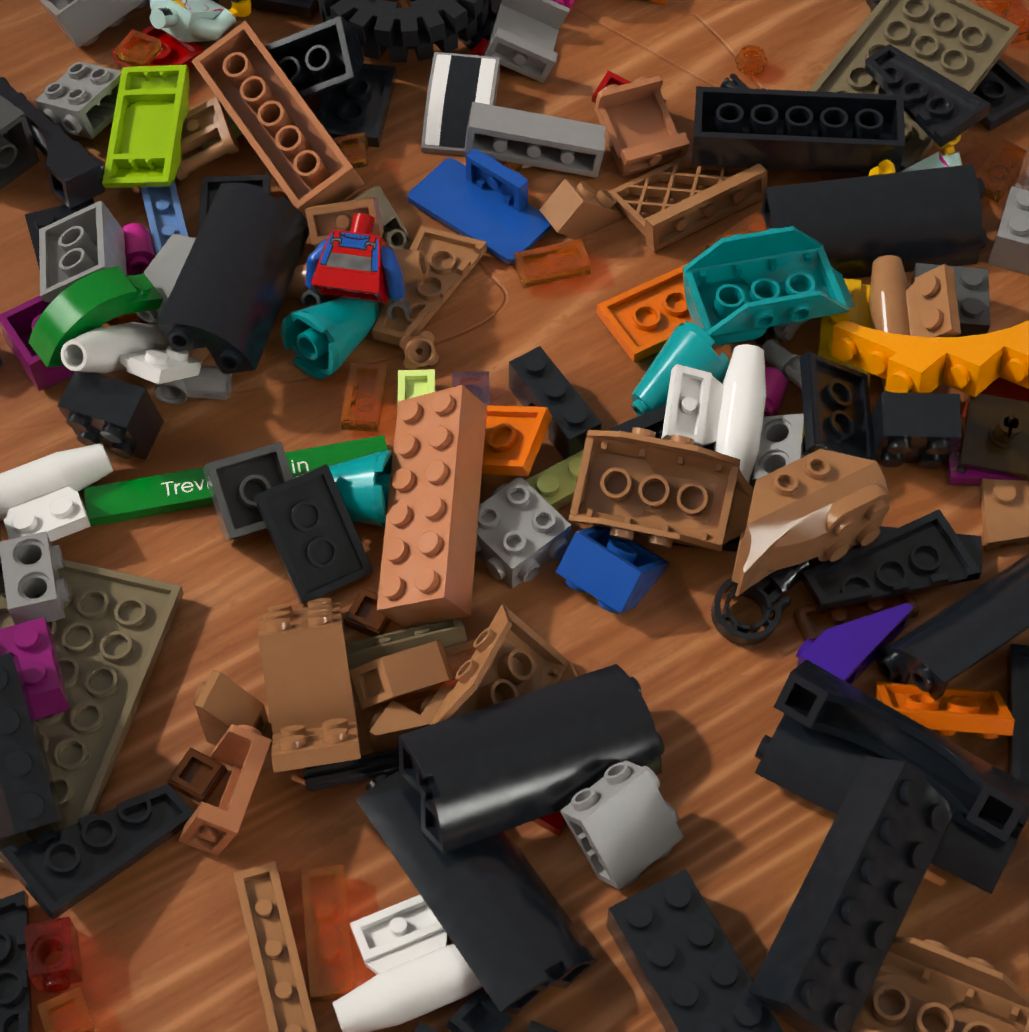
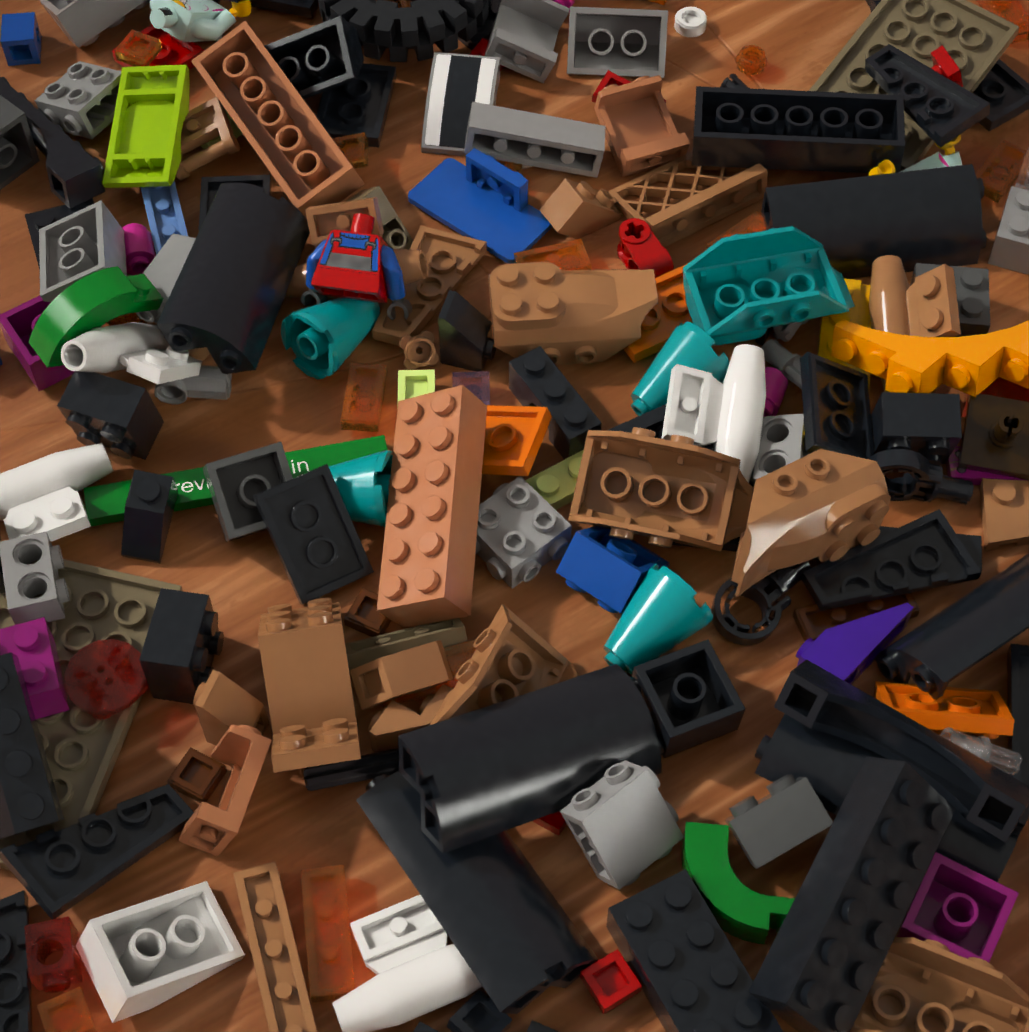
(21, 38): none -> blue brick
(90, 690): none -> clear red plate
(148, 515): none -> black slope
(157, 949): none -> white slope
(180, 645): none -> black brick
(464, 334): none -> black slope
(569, 312): none -> medium nougat slope
(610, 981): none -> red plate
(617, 41): none -> light grey slope
(641, 248): none -> red piece
(655, 620): none -> teal cone
(689, 697): none -> black brick
(690, 22): none -> white tile
(734, 905): none -> green arch
(778, 820): none -> dark grey brick
(922, 479): none -> black pin
(945, 65): none -> red plate
(958, 909): none -> magenta brick
(981, 746): none -> clear axle

